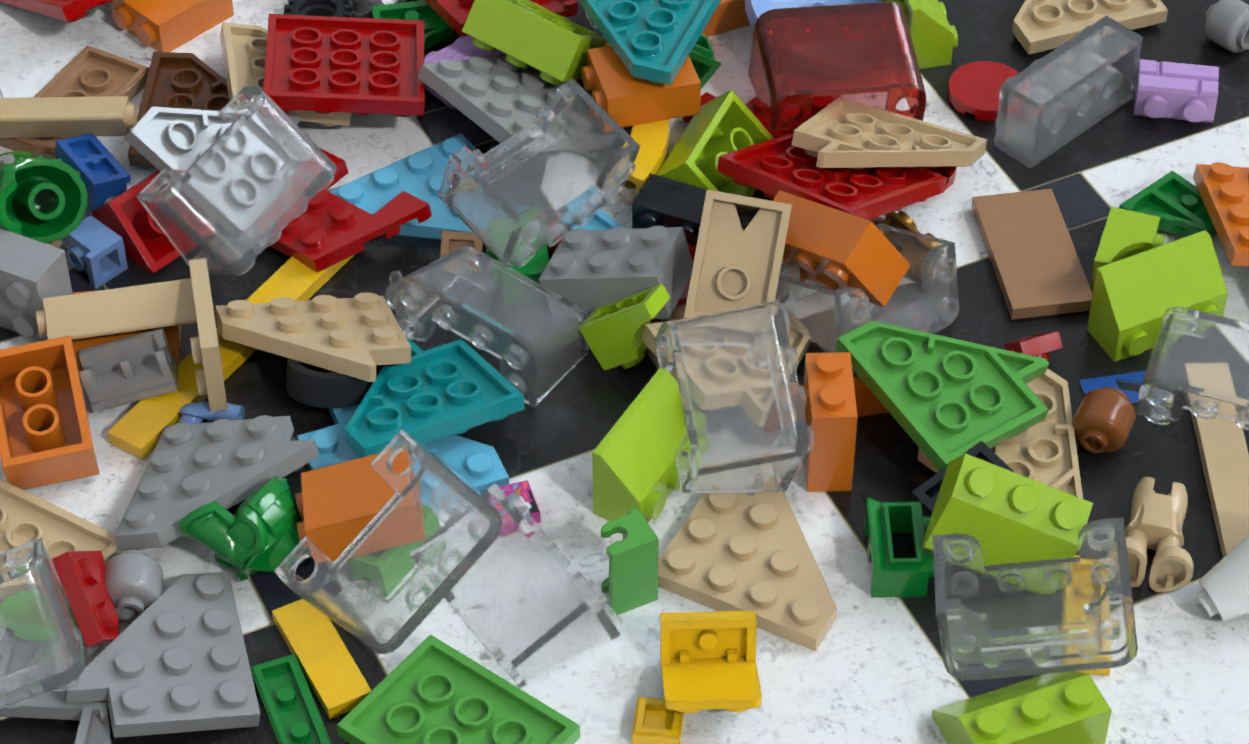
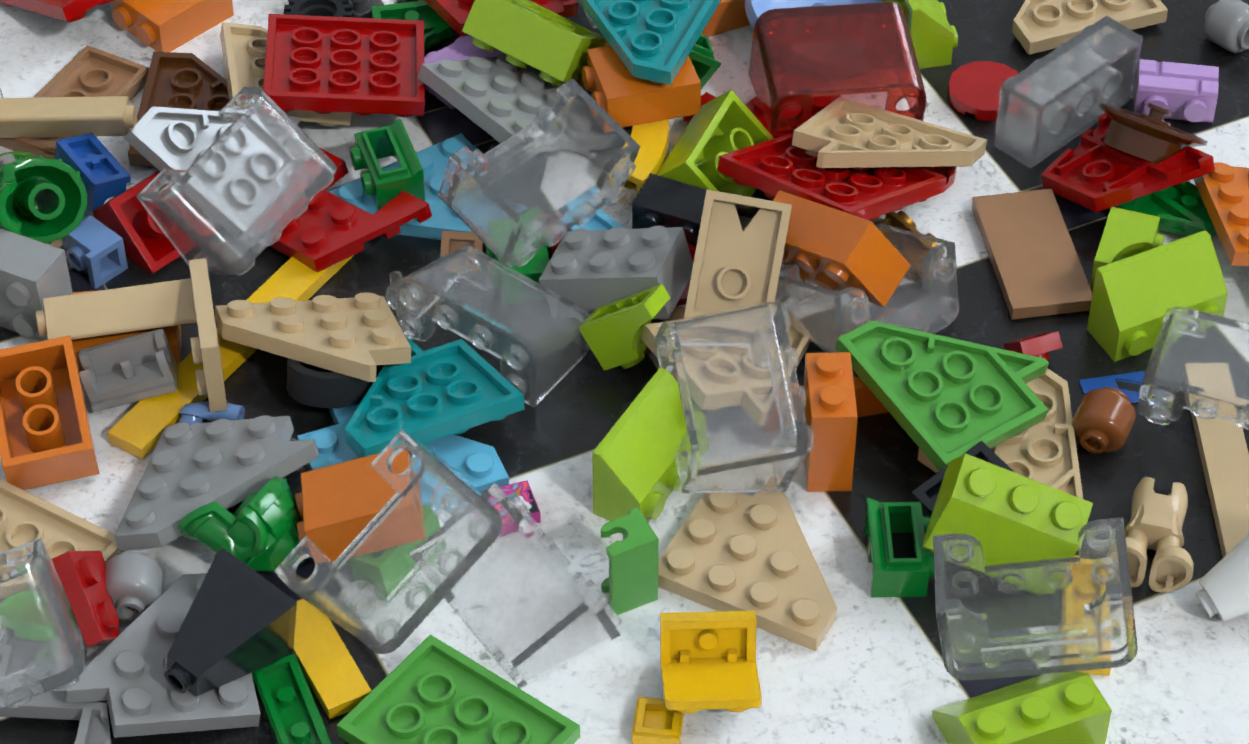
(231, 628): none -> black slope
(387, 184): none -> green window
(1106, 177): none -> red wing
(1145, 134): none -> reddish brown wheel

